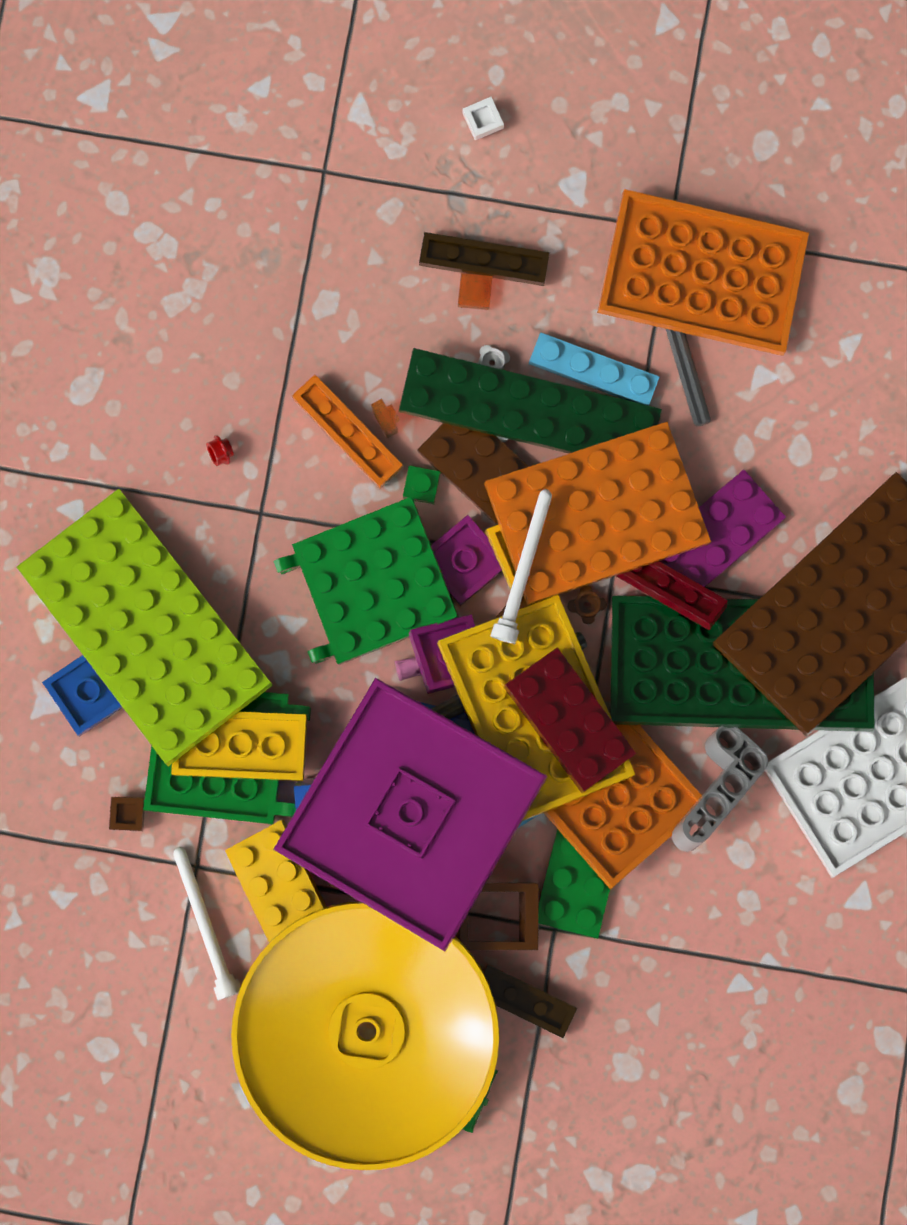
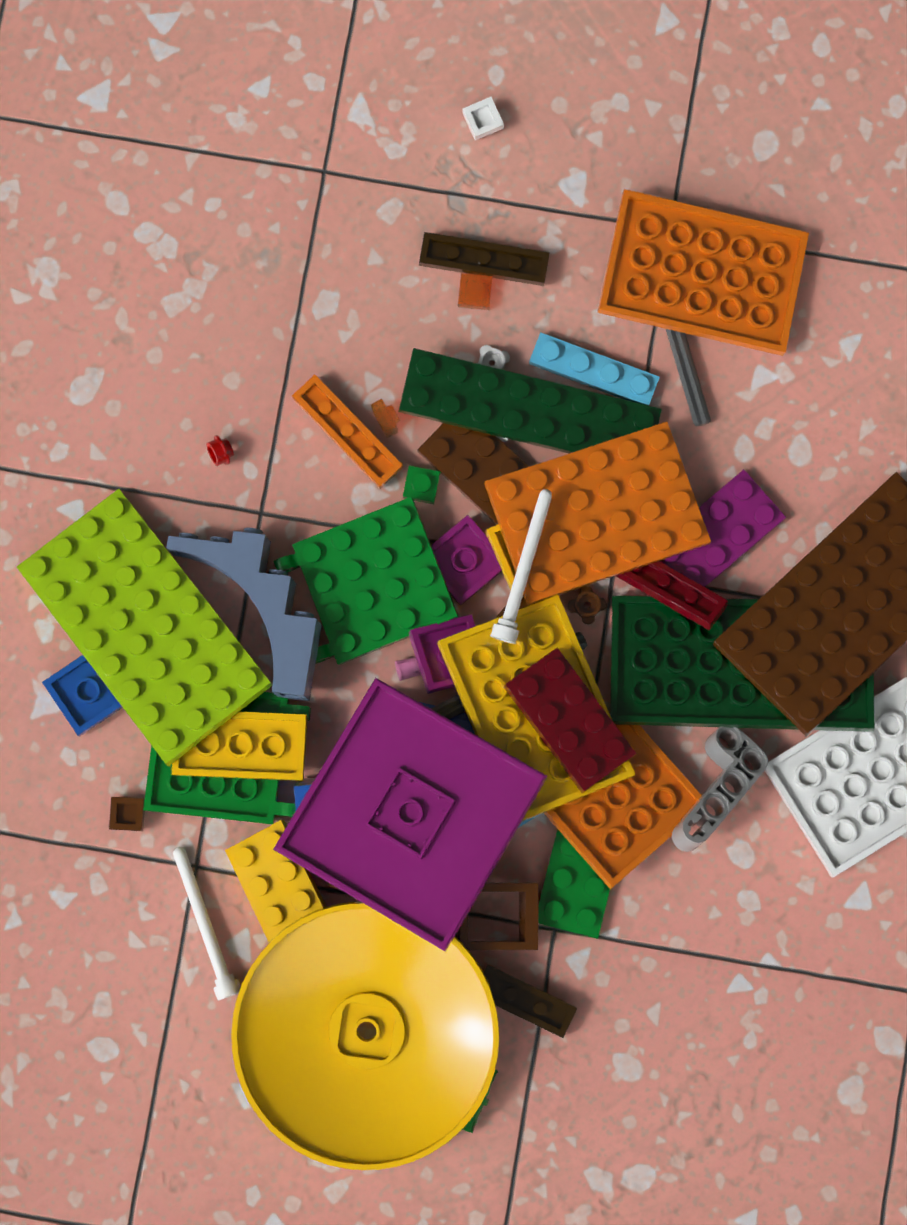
(291, 637): none -> sand blue arch

